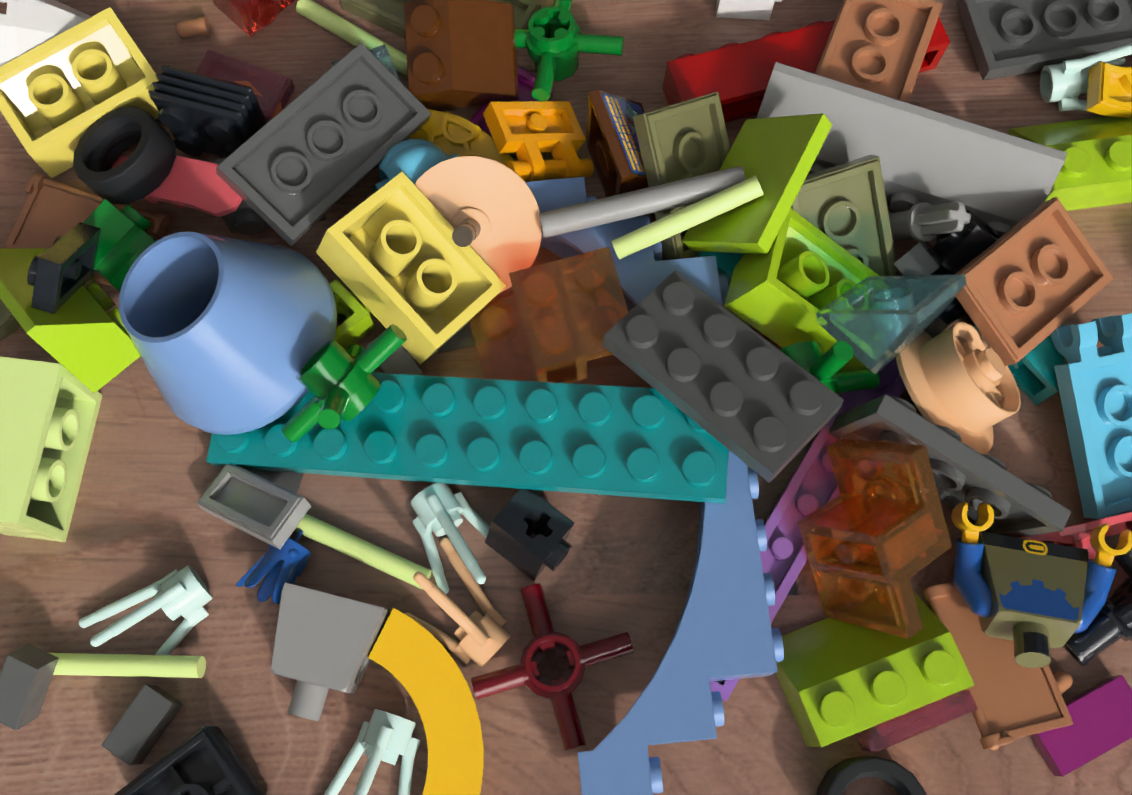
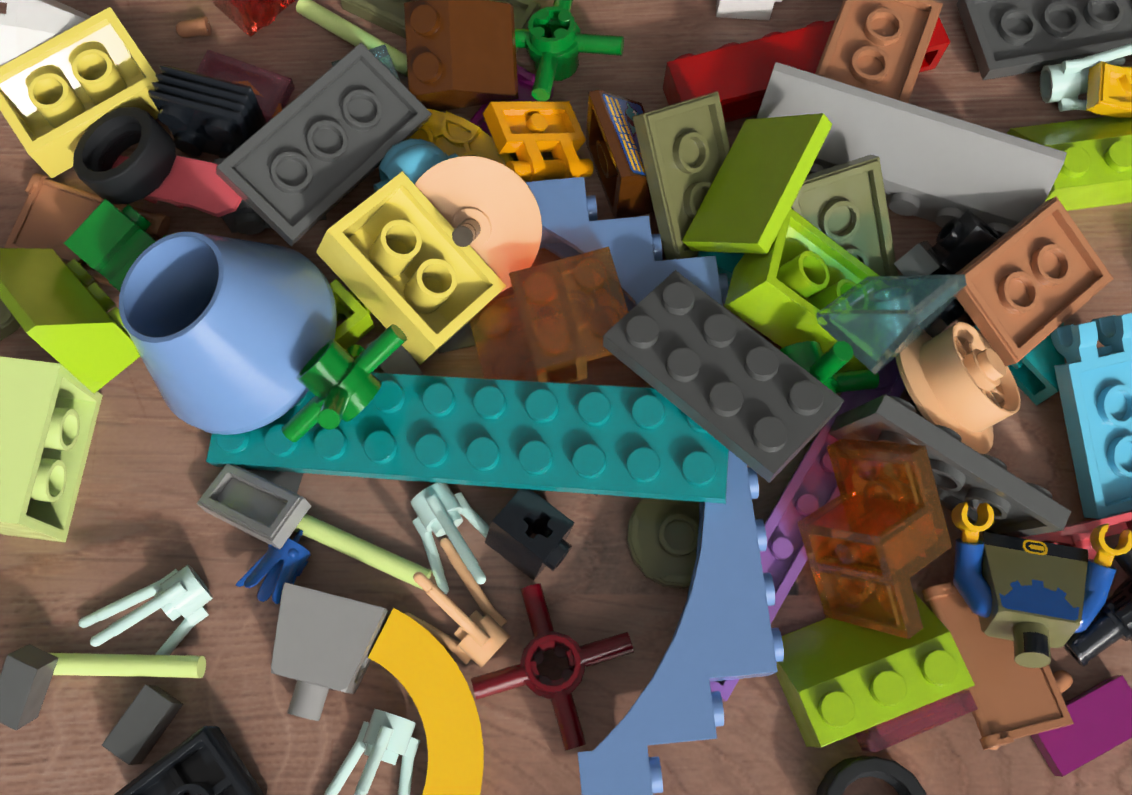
(63, 267): black plate -> none
(638, 202): light grey piece -> none
(664, 540): none -> olive tile
(687, 217): yellowish green bar -> none
(928, 220): light grey axle -> none

